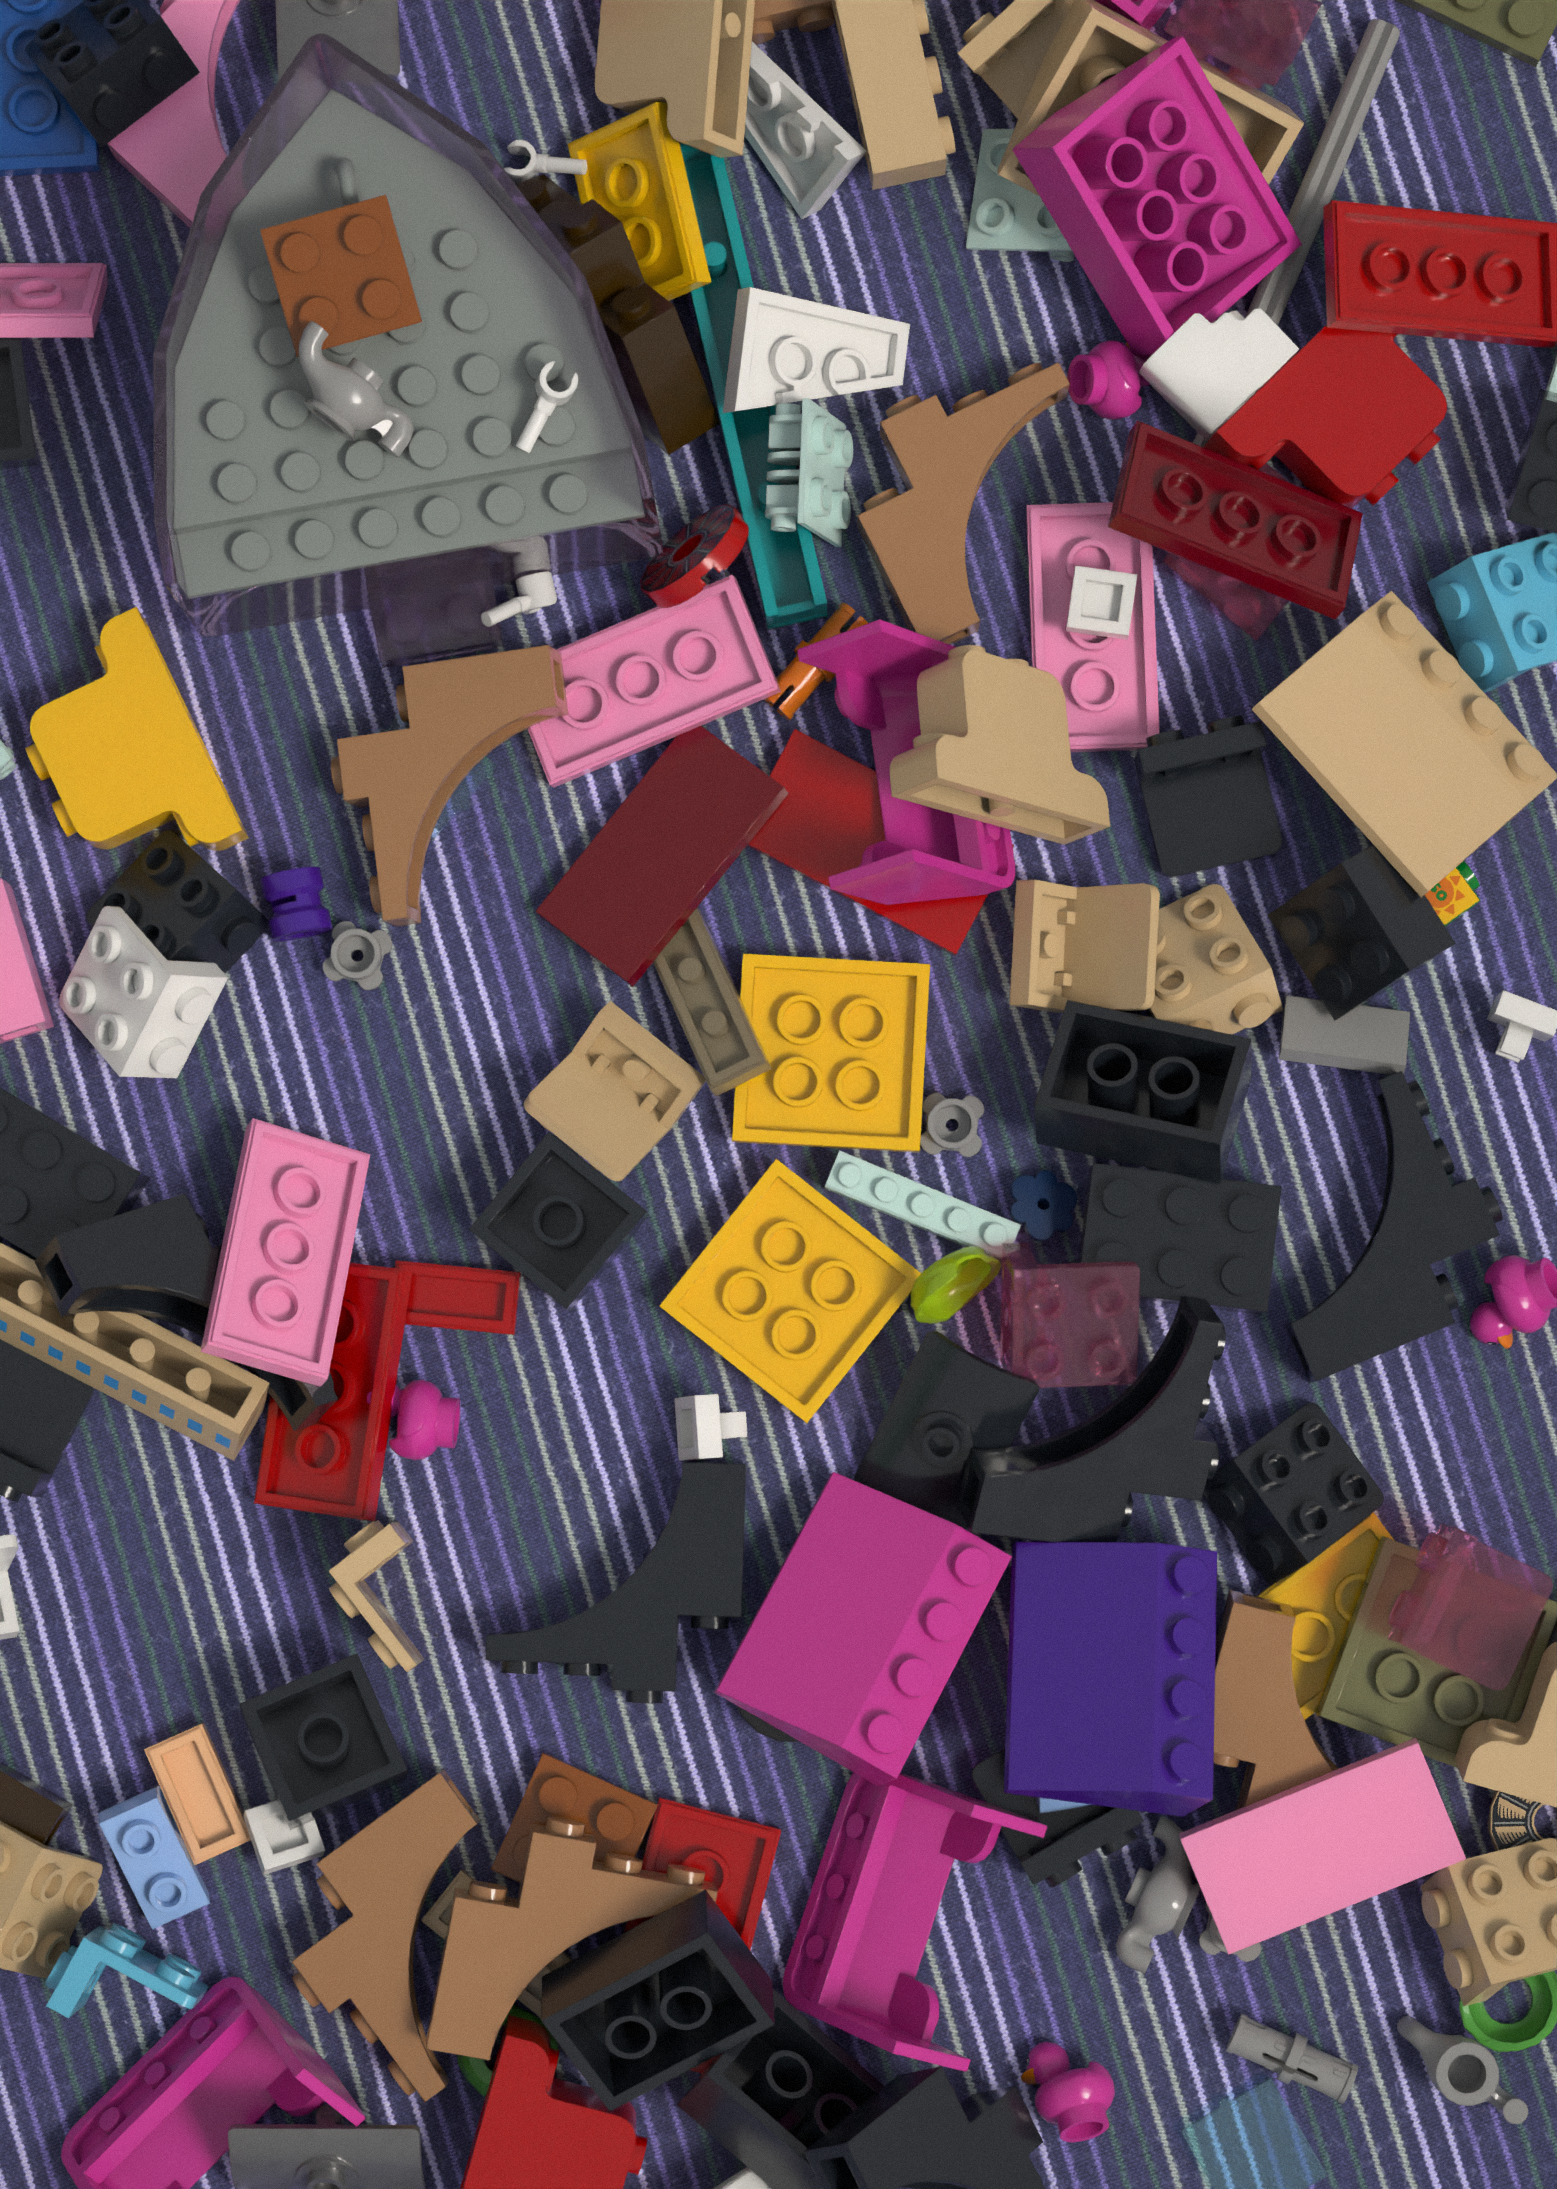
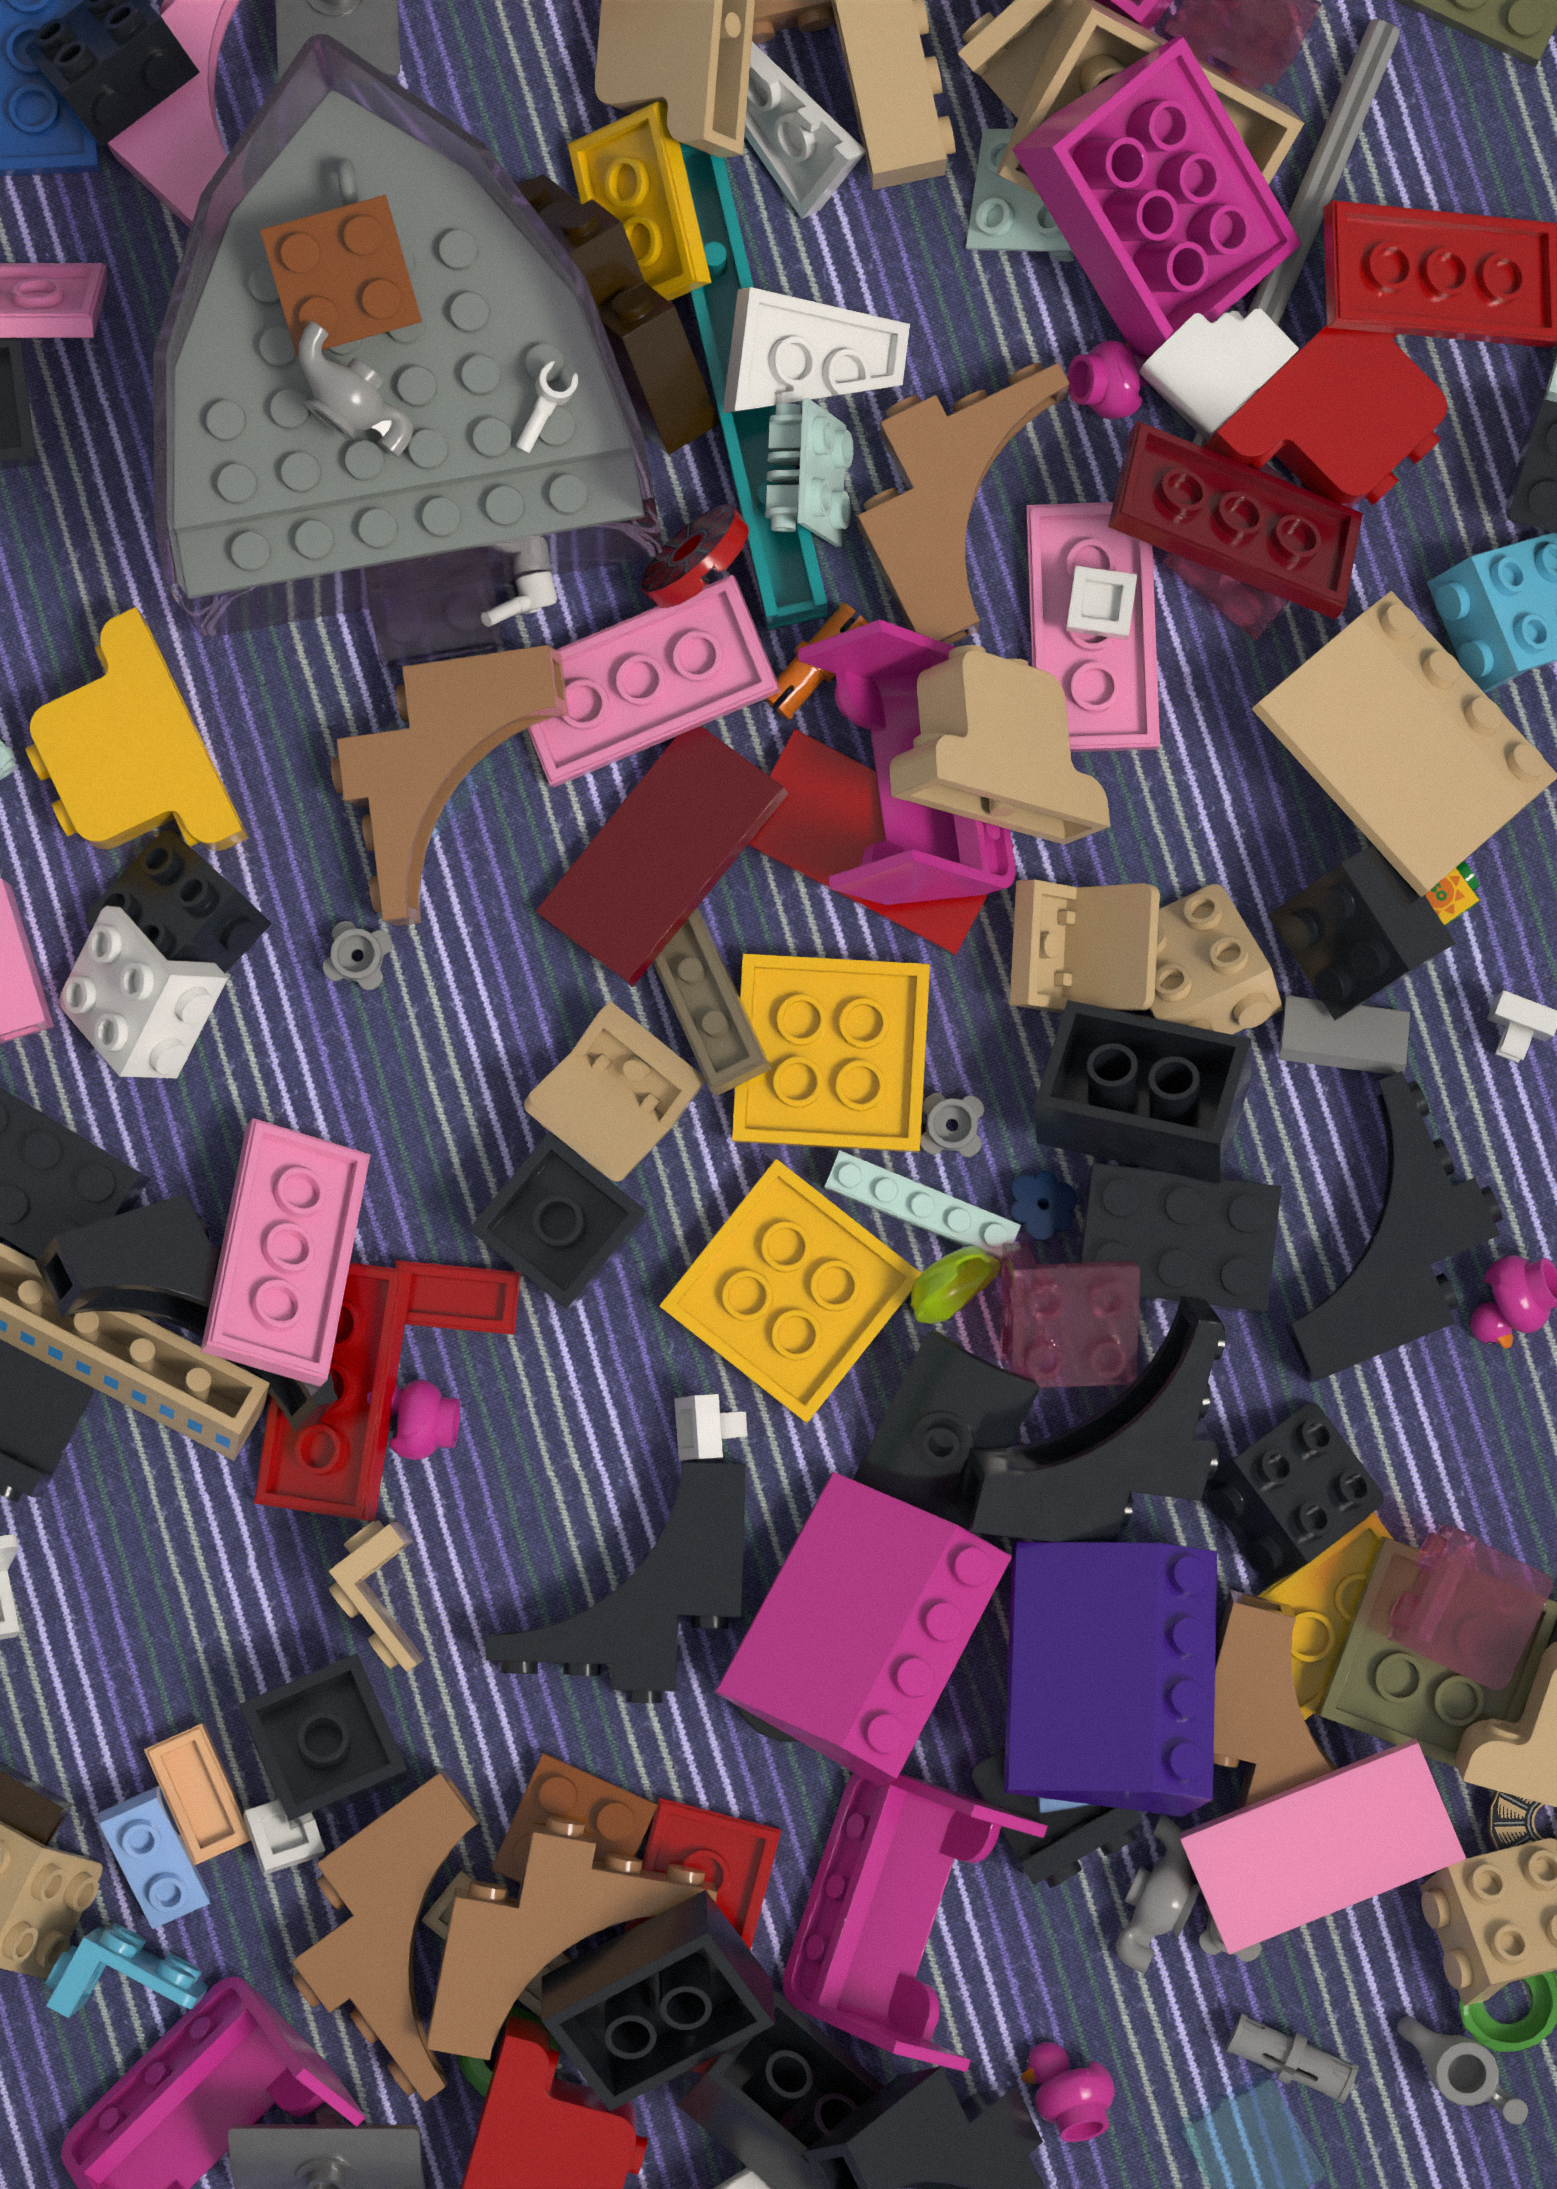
(296, 904): dark purple wheel -> none
(541, 163): white hand -> none
(1208, 797): black bracket -> none

